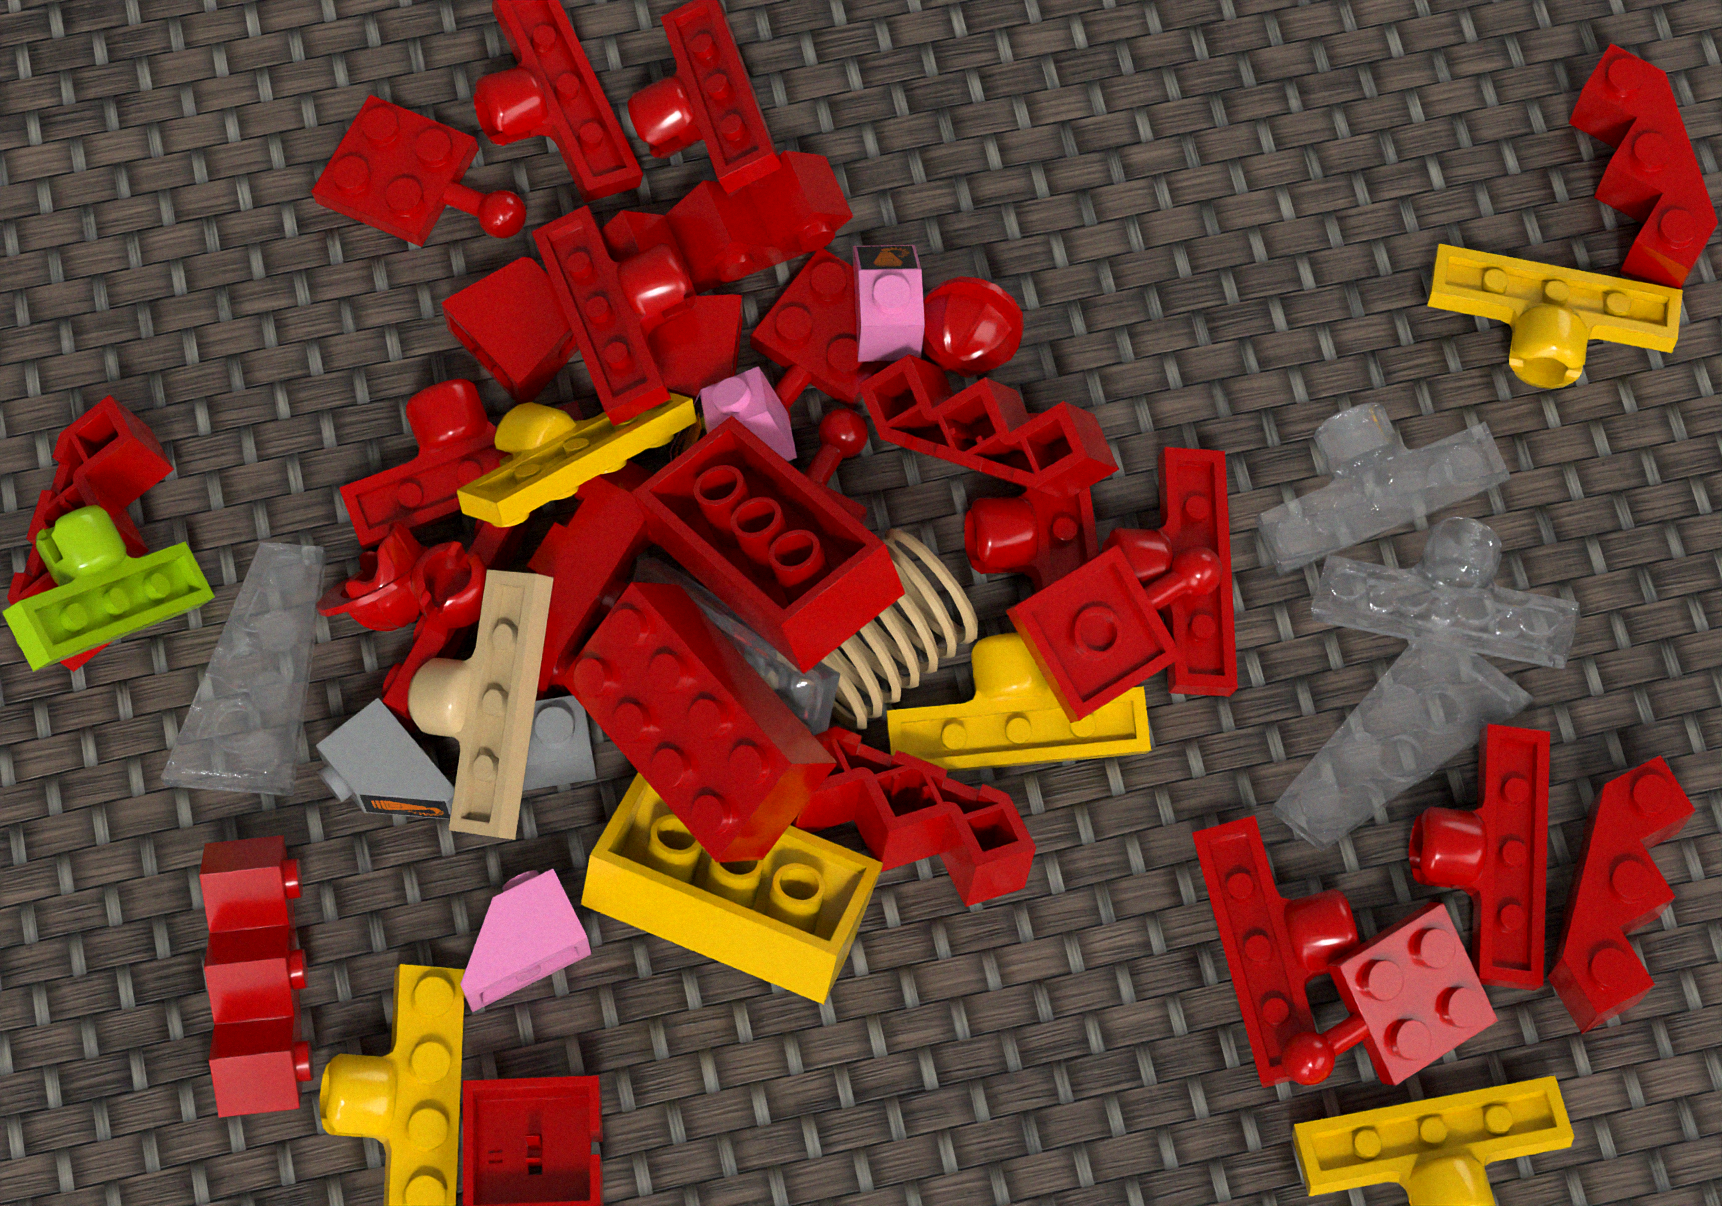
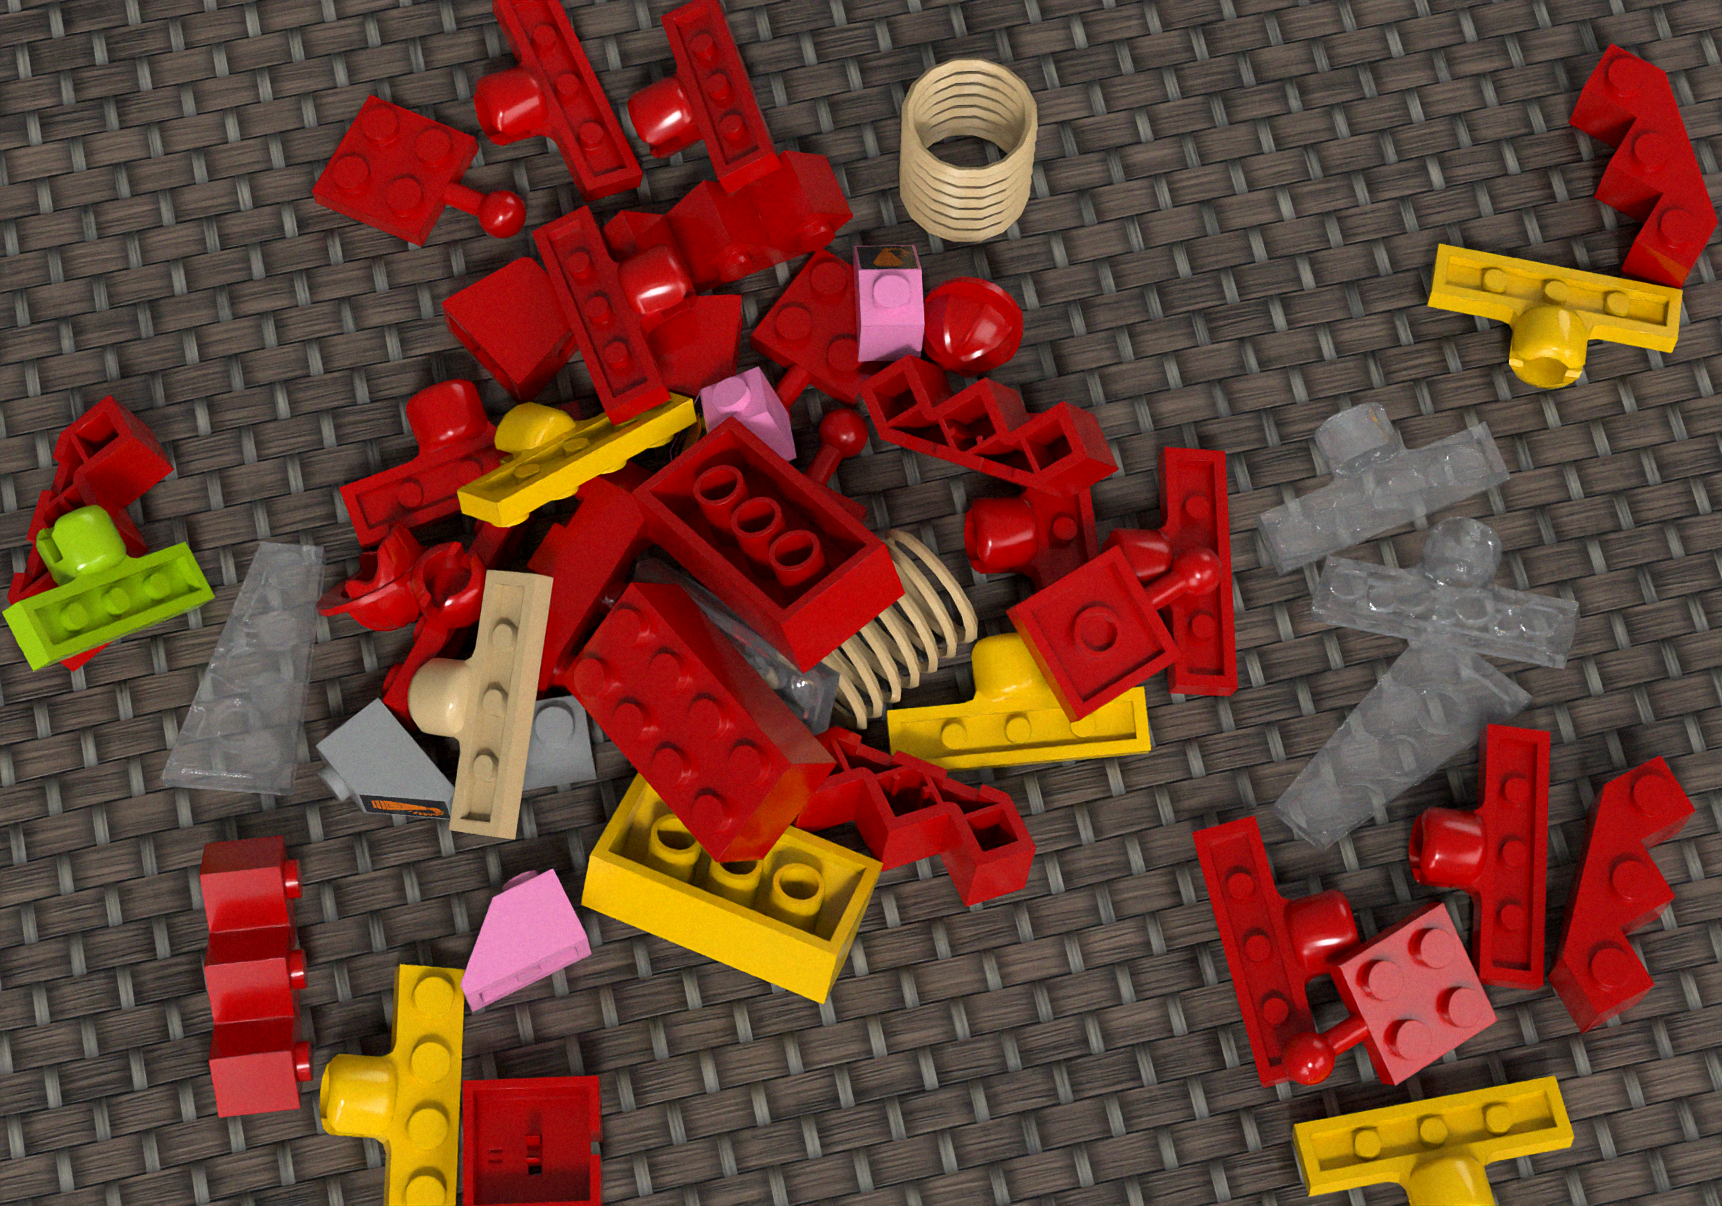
(967, 201): none -> tan piece

